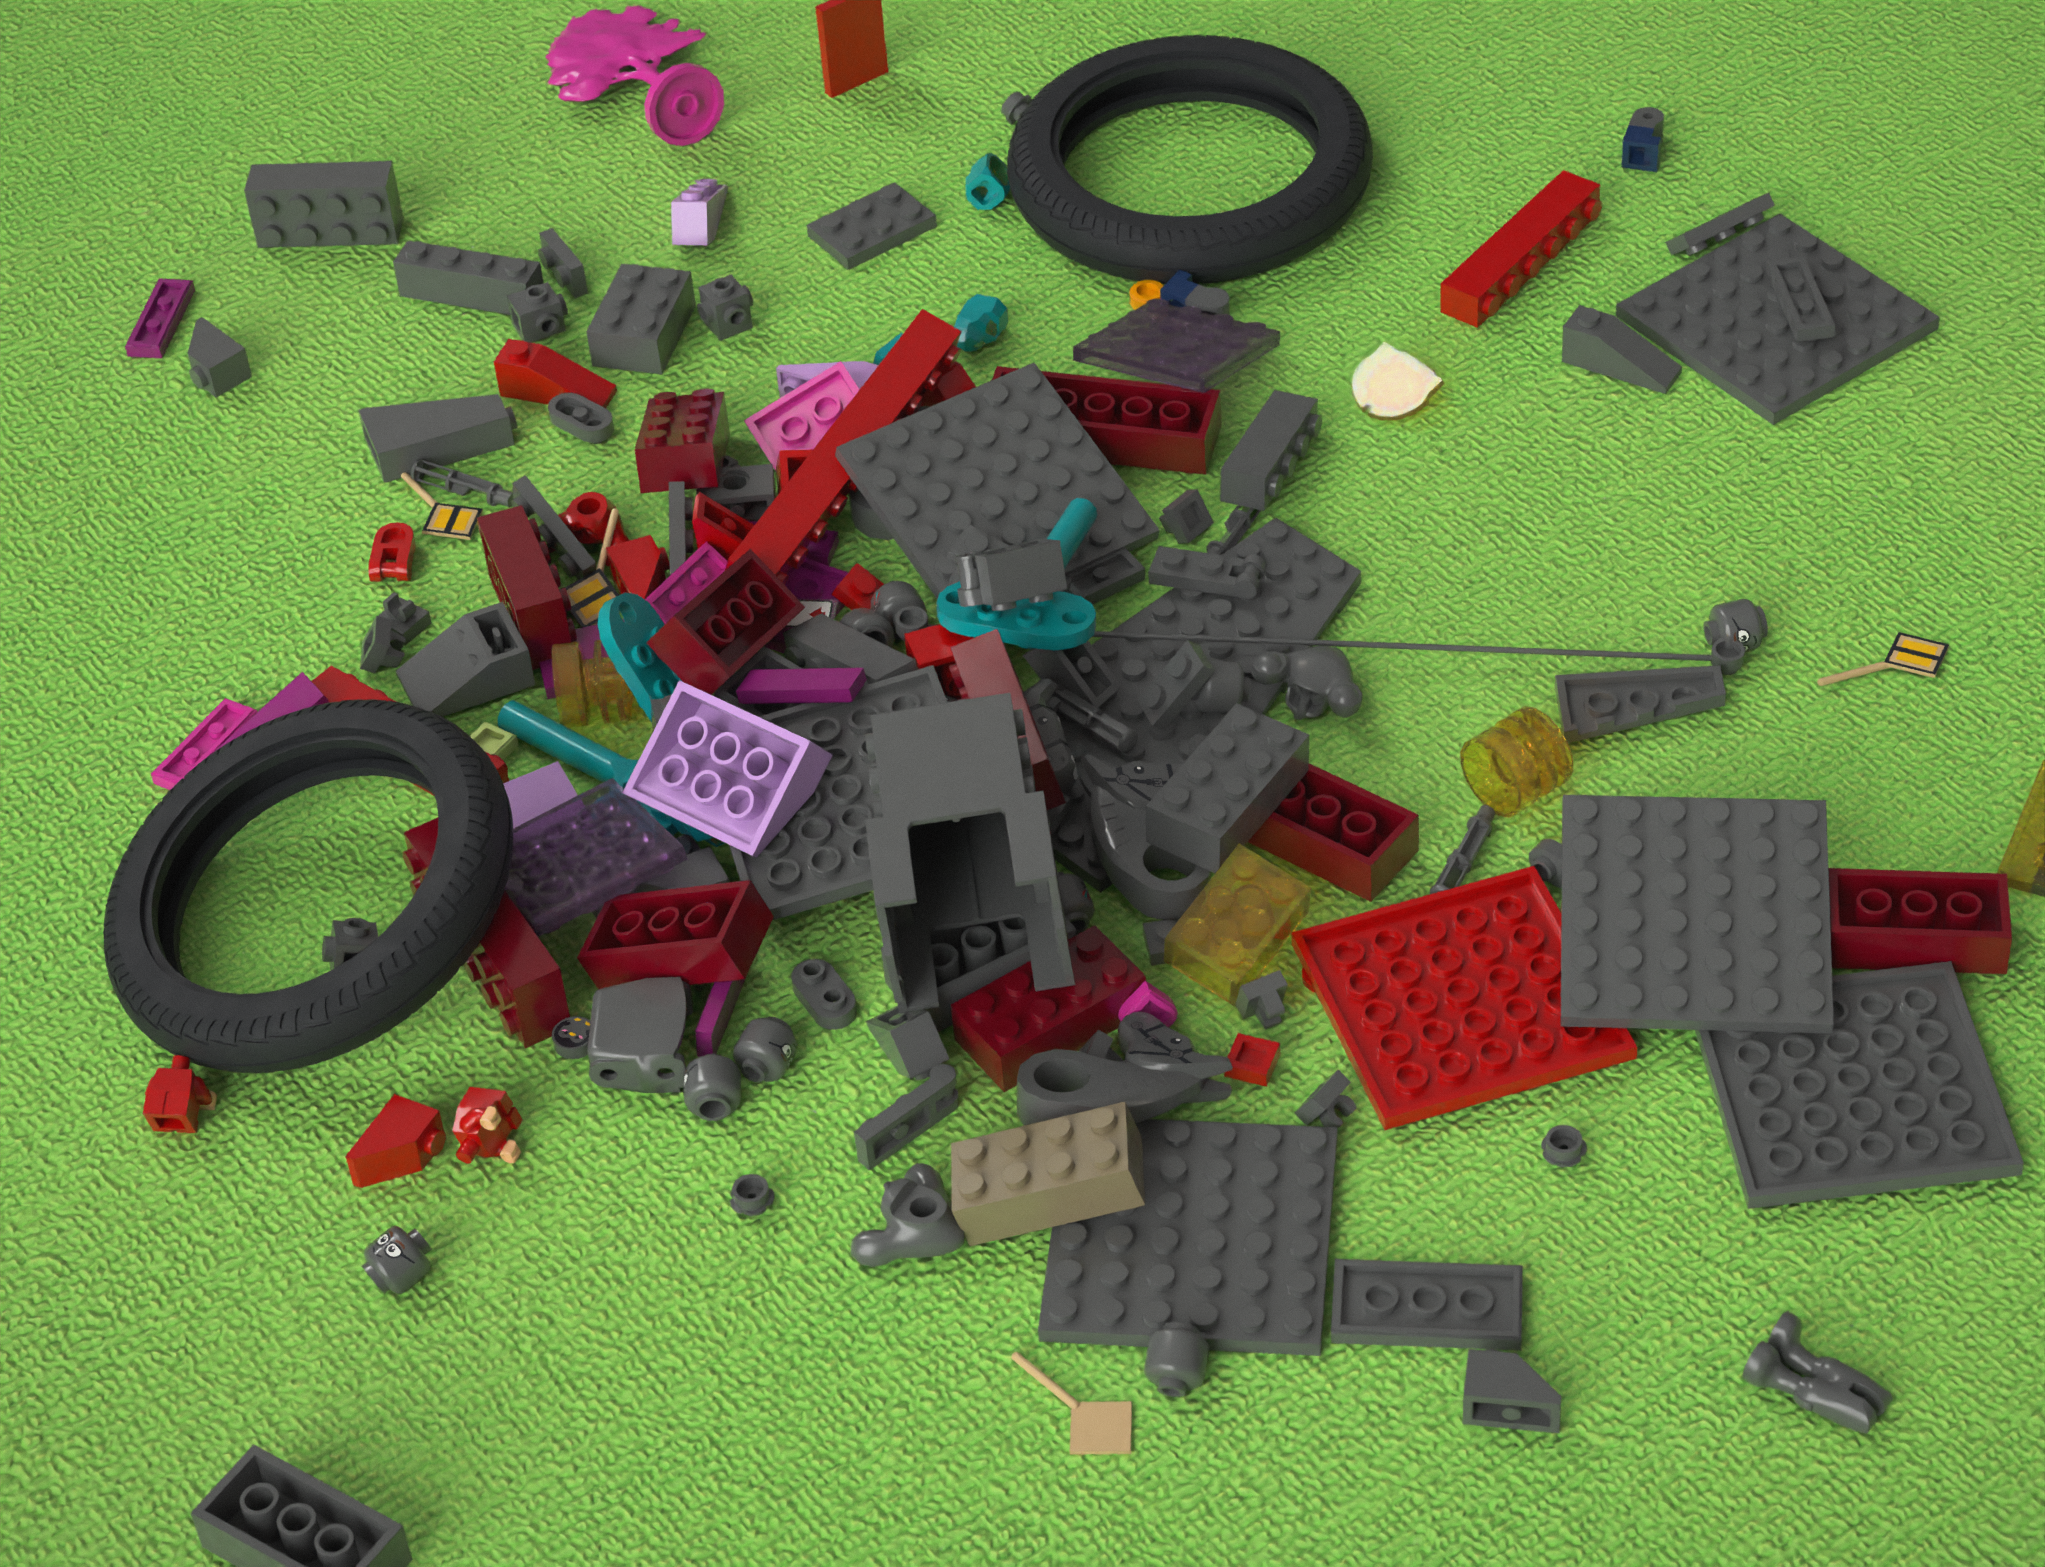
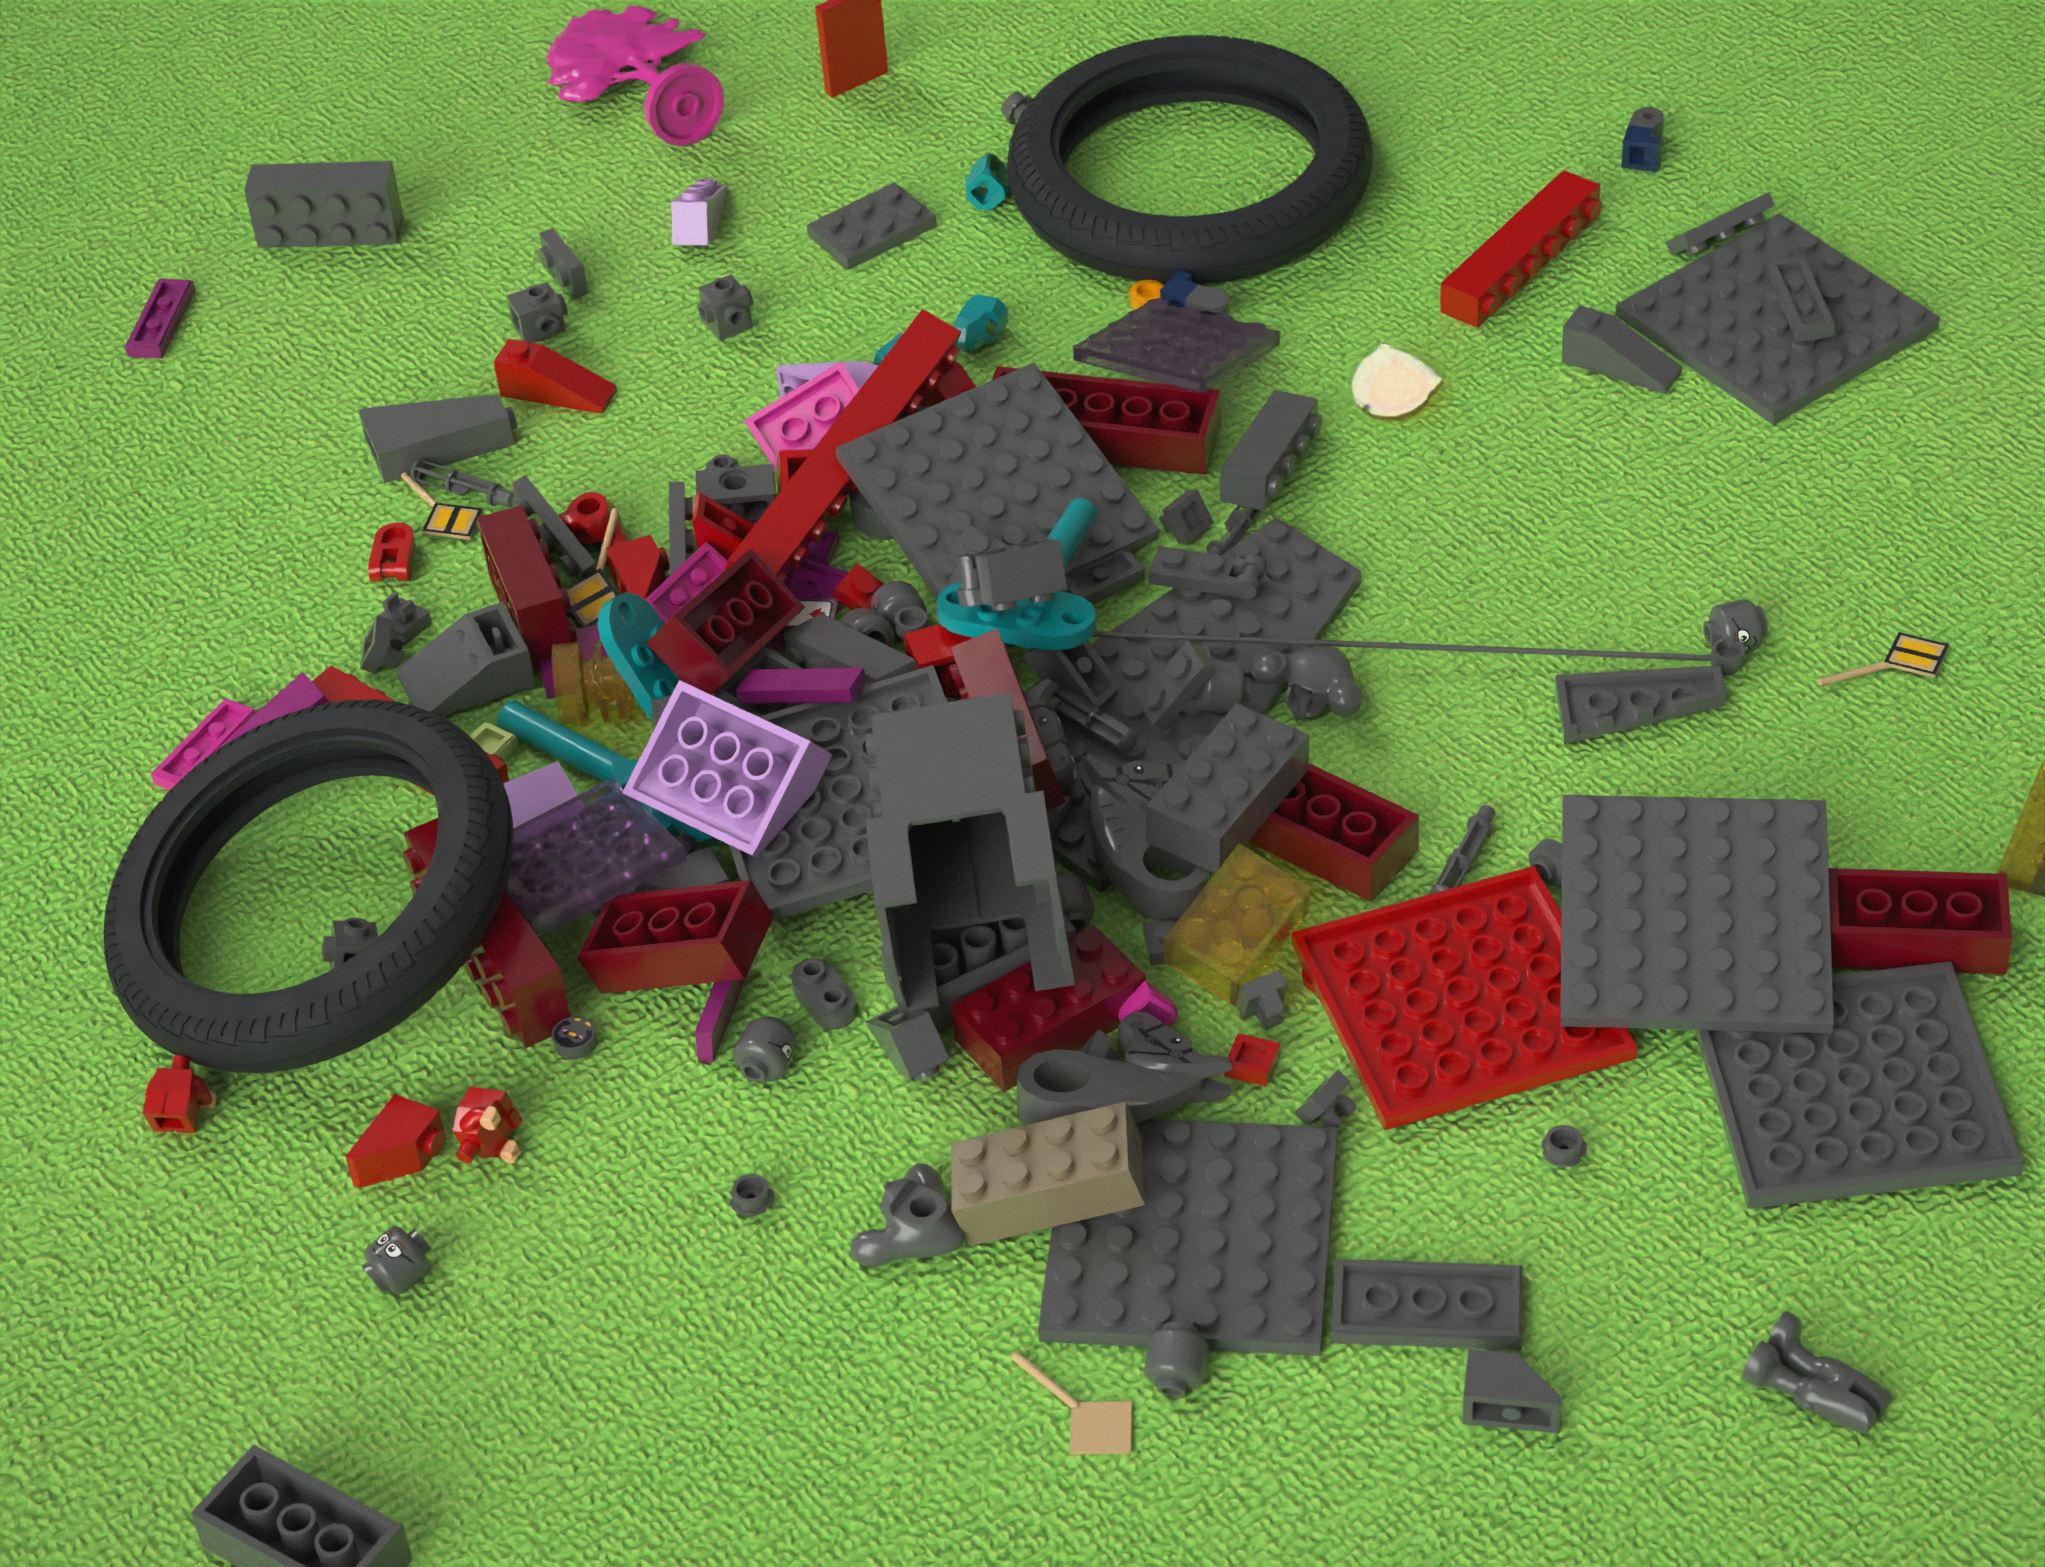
(216, 359): dark grey slope -> none
(462, 276): dark grey brick -> none
(581, 417): dark grey plate -> none
(637, 1033): dark grey piece -> none
(641, 318): dark grey brick -> none
(682, 440): dark red brick -> none
(712, 1087): dark grey head -> none
(907, 1117): dark grey plate -> none
(1516, 761): clear yellow wheel -> none

